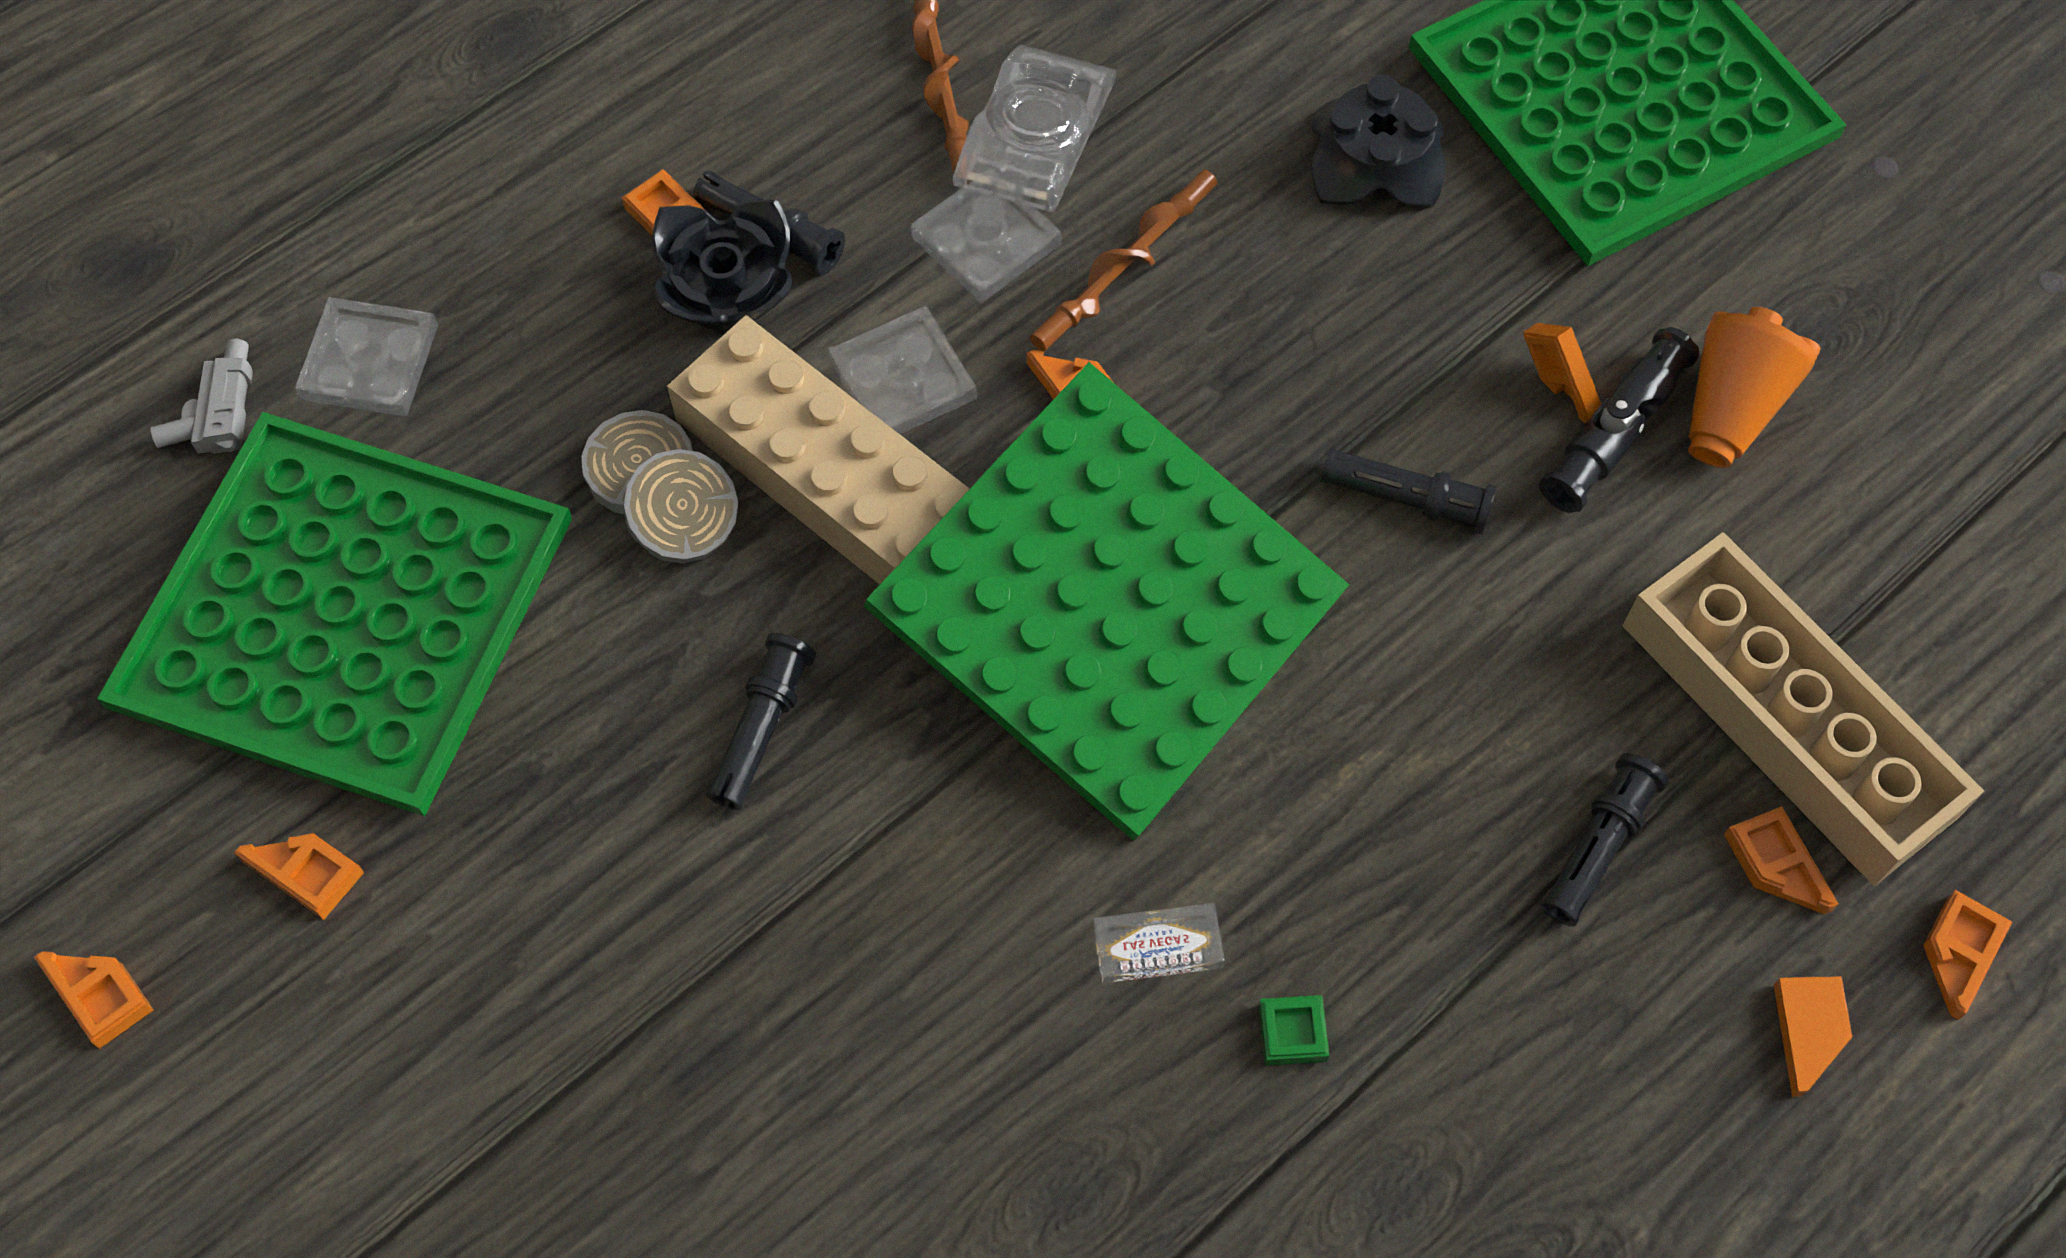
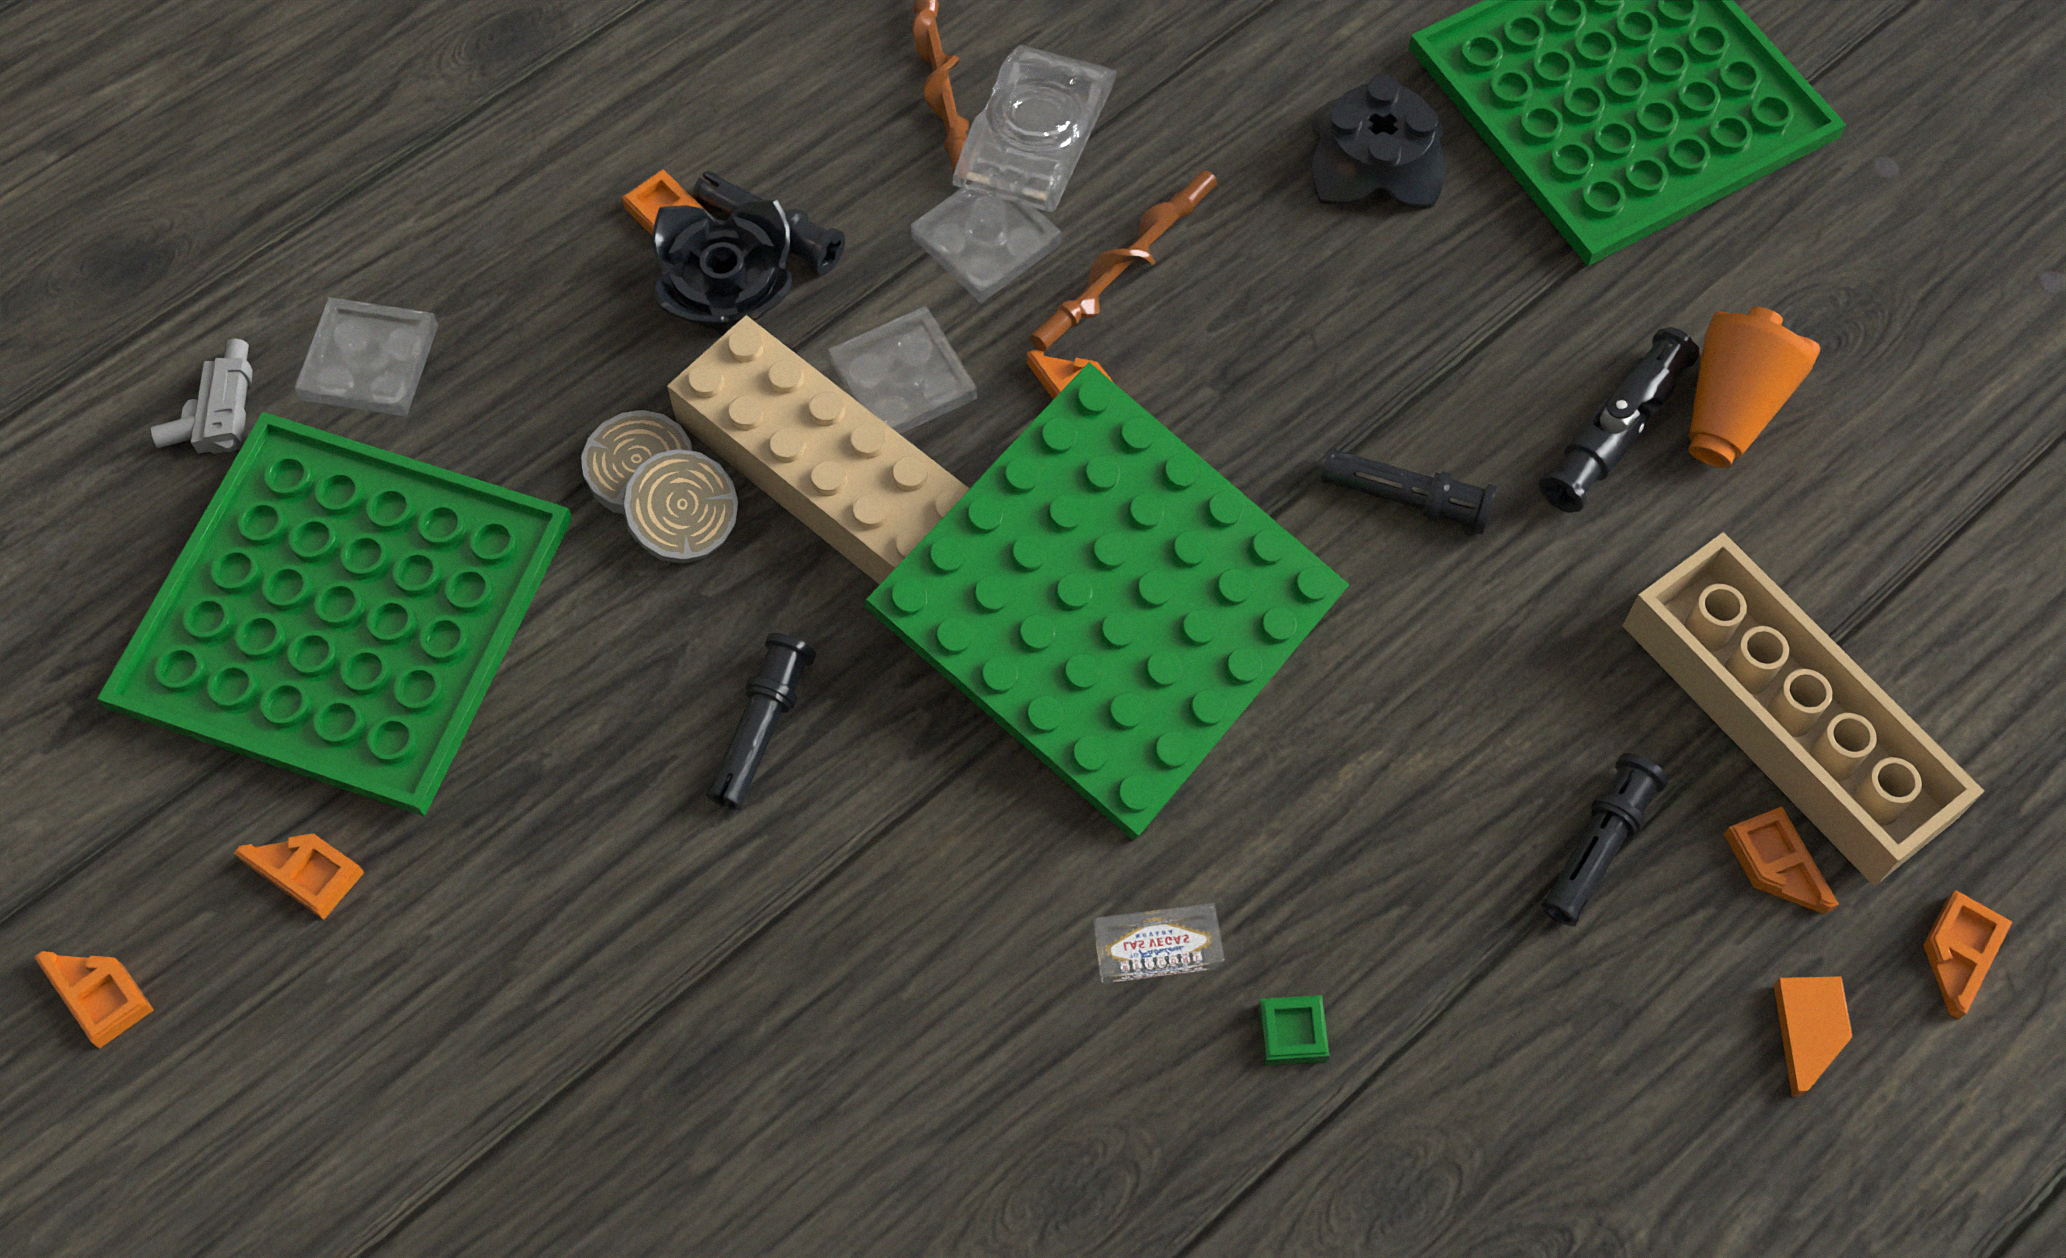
(1562, 365): orange tile -> none

